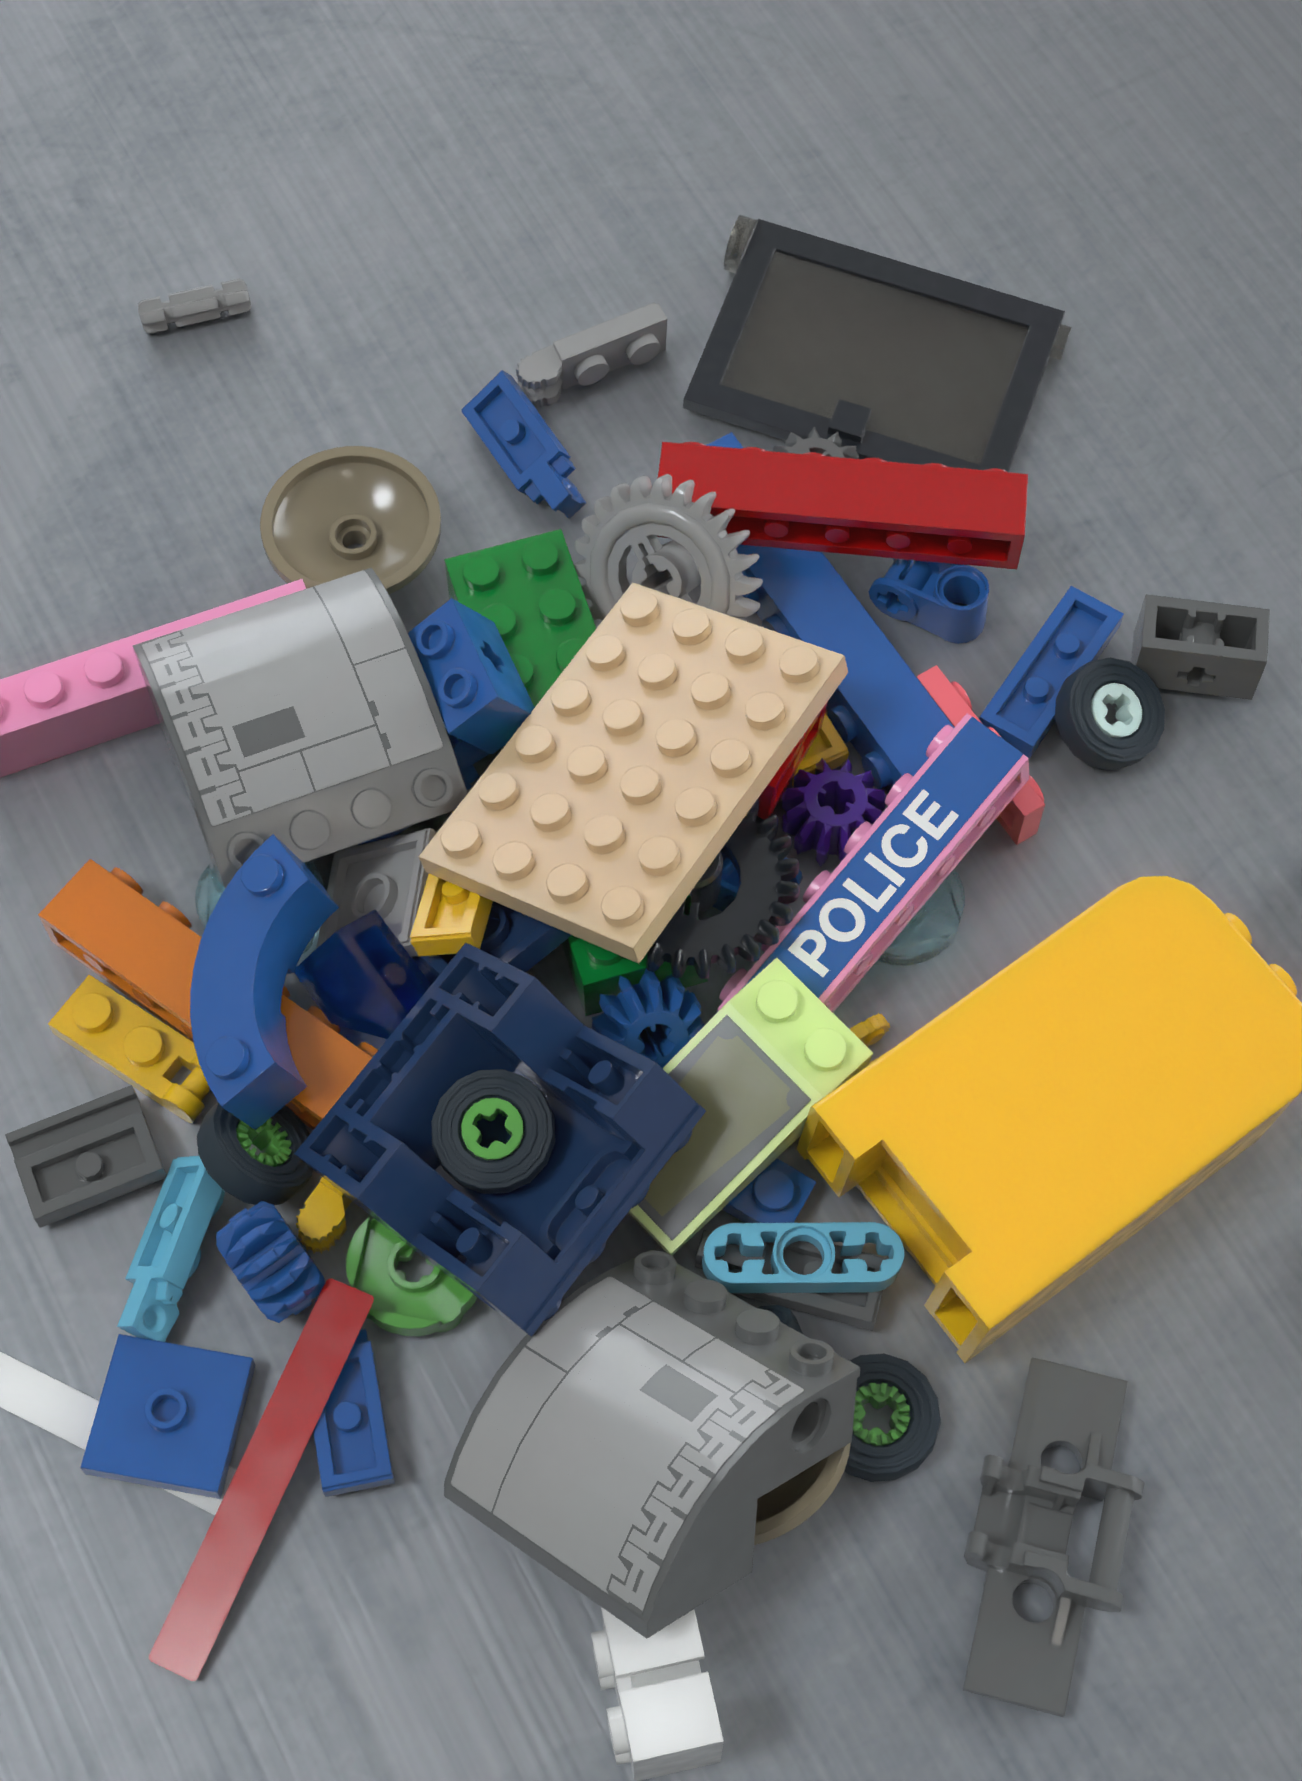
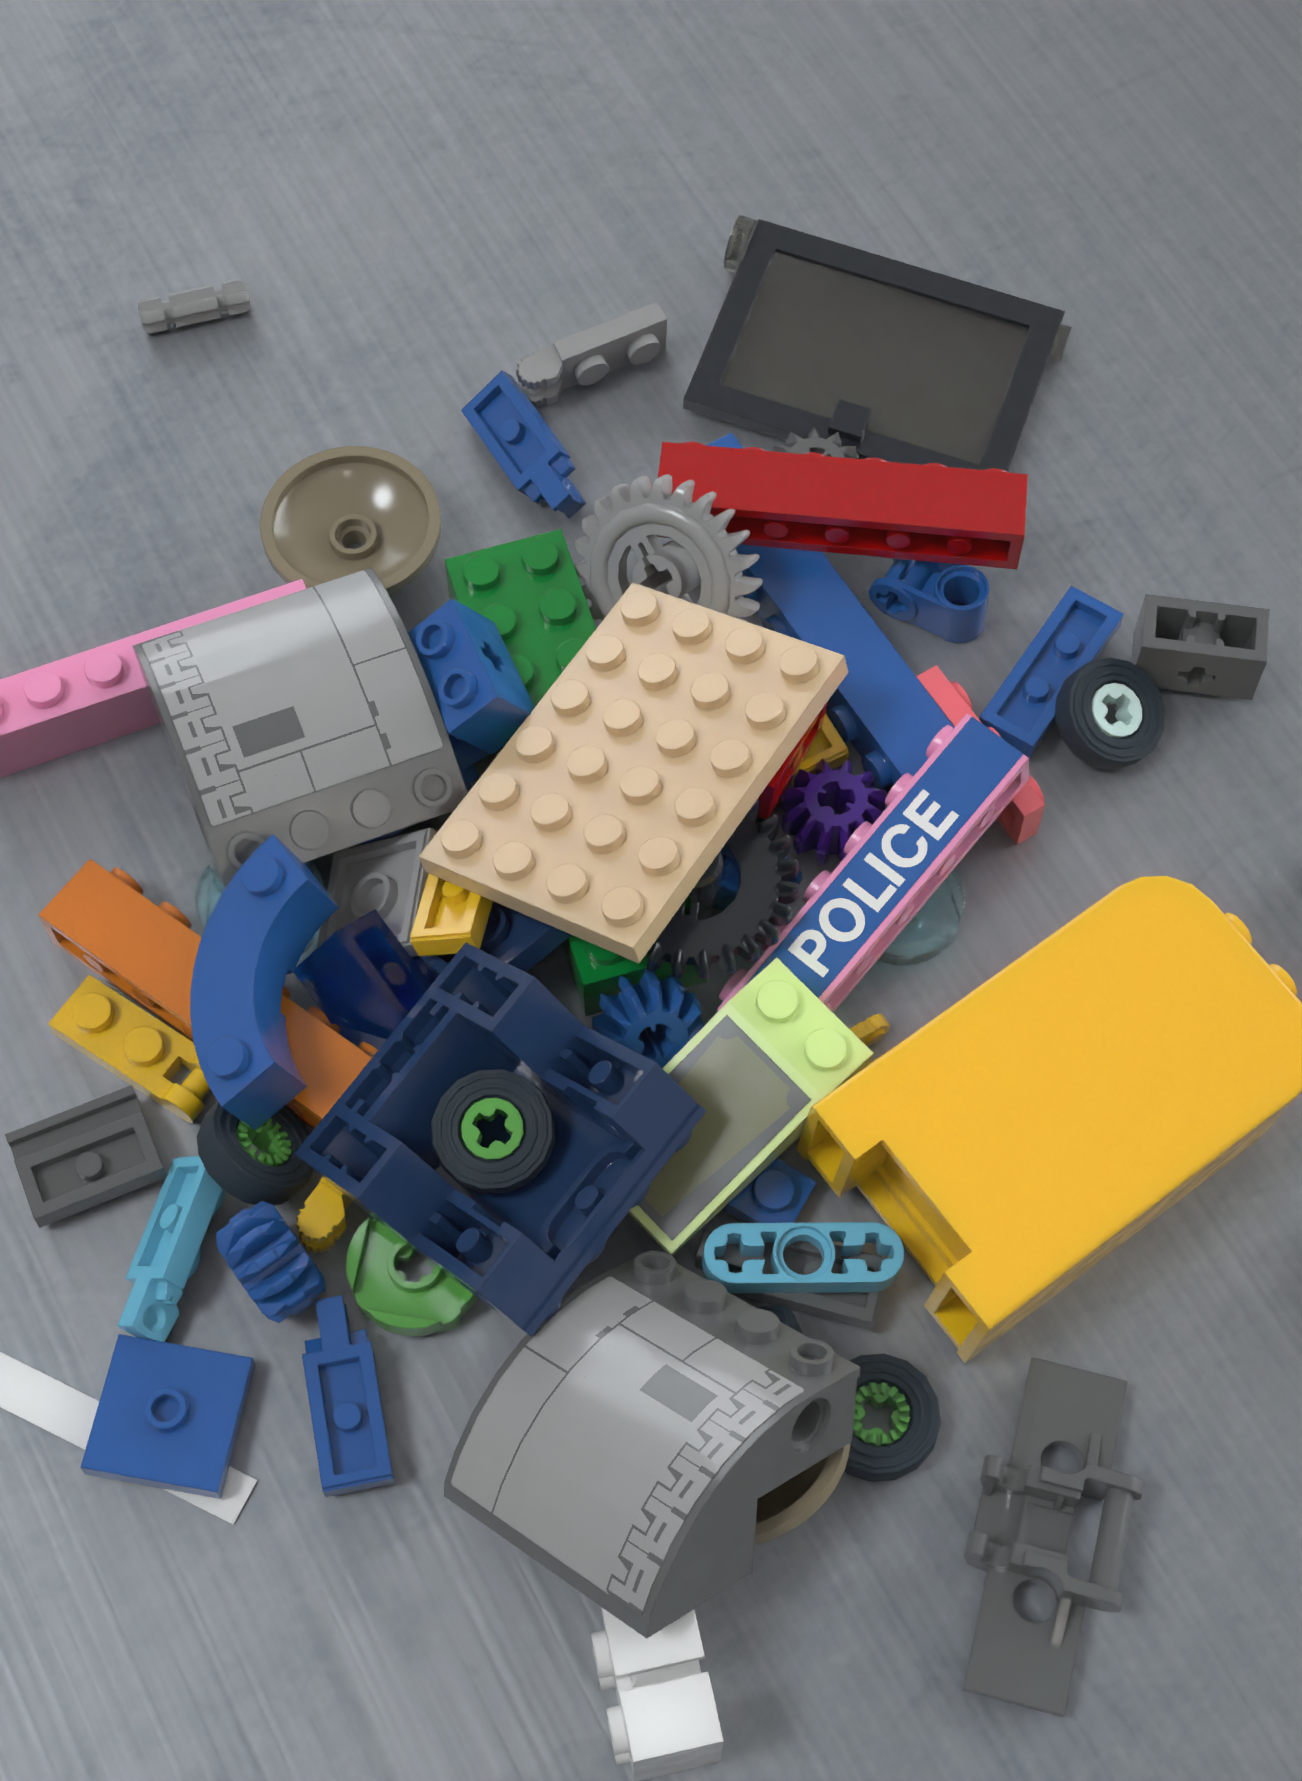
(261, 1480): sticker -> none

